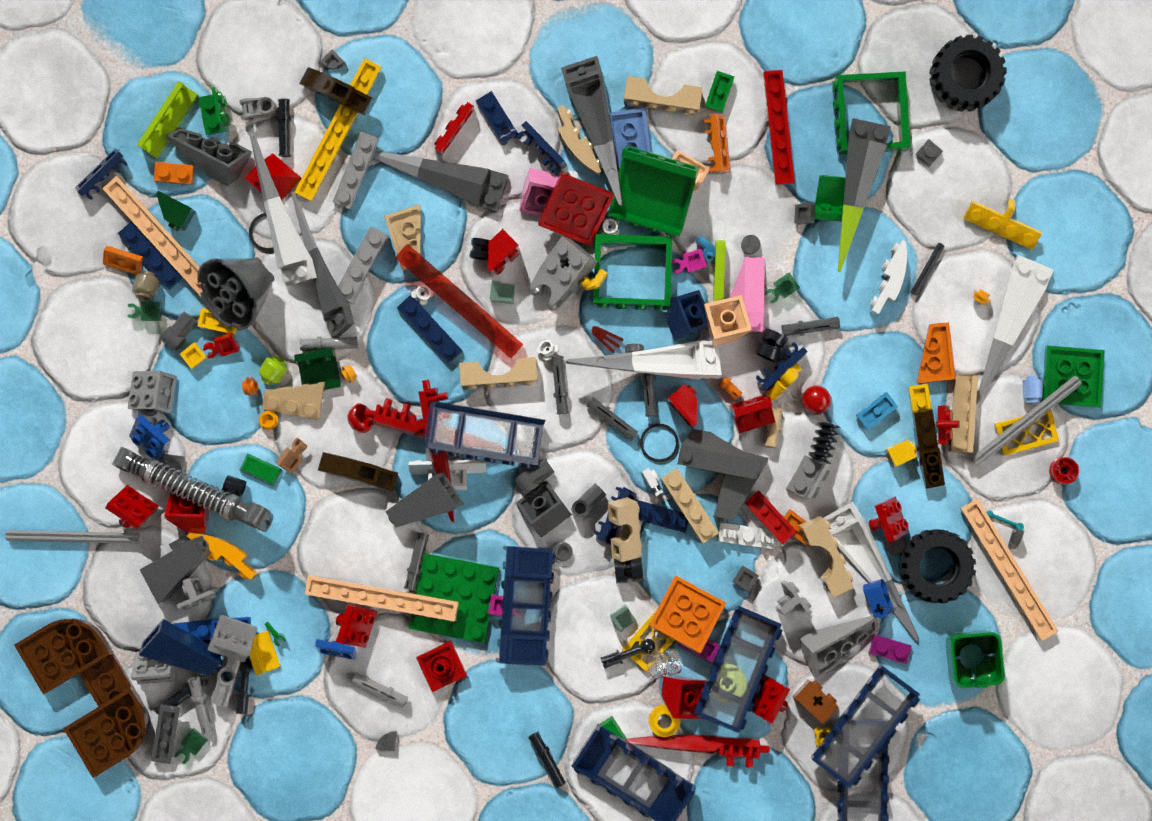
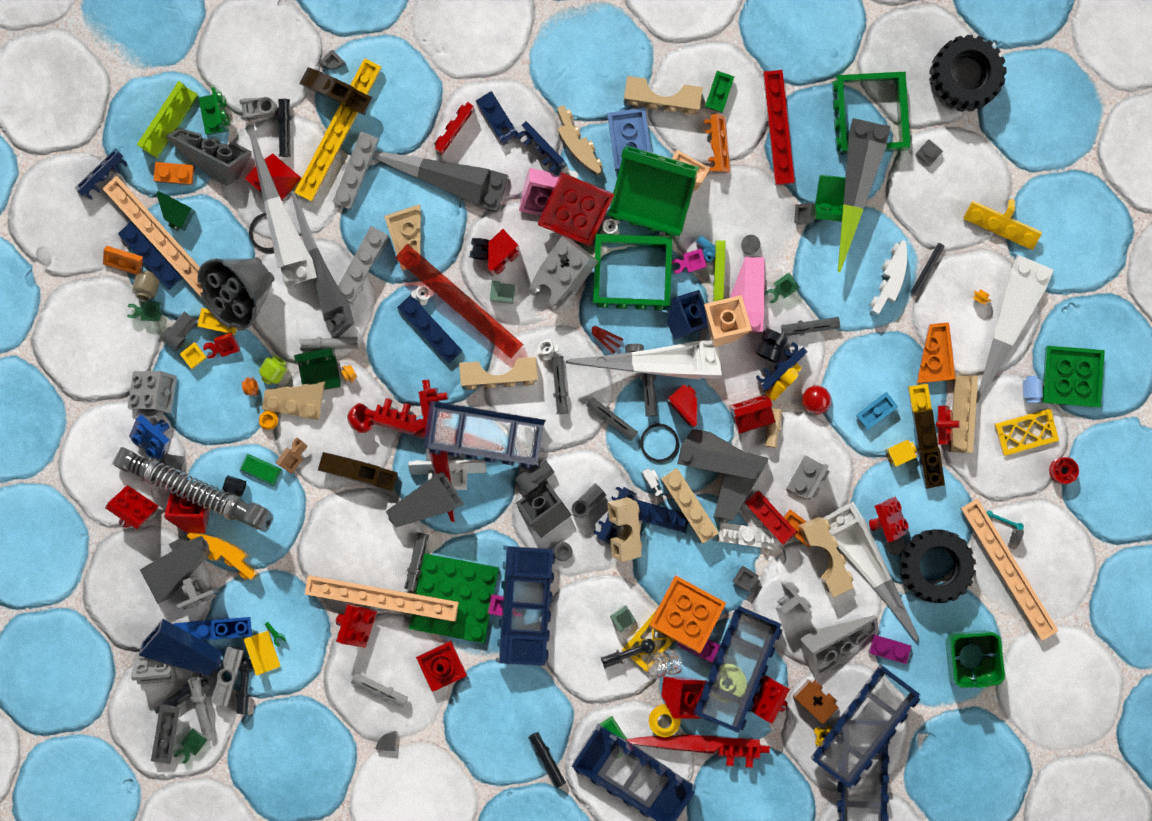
(65, 536): light grey axle -> none
(120, 720): reddish brown plate -> none
(232, 638): light grey bracket -> none
(336, 649): blue plate -> none
(589, 95): dark grey plate -> none
(593, 283): yellow arm -> none
(635, 570): black wheel -> none
(729, 388): orange pin -> none
(824, 442): black piece -> none
(878, 595): blue piece -> none
(1026, 421): light grey axle -> none

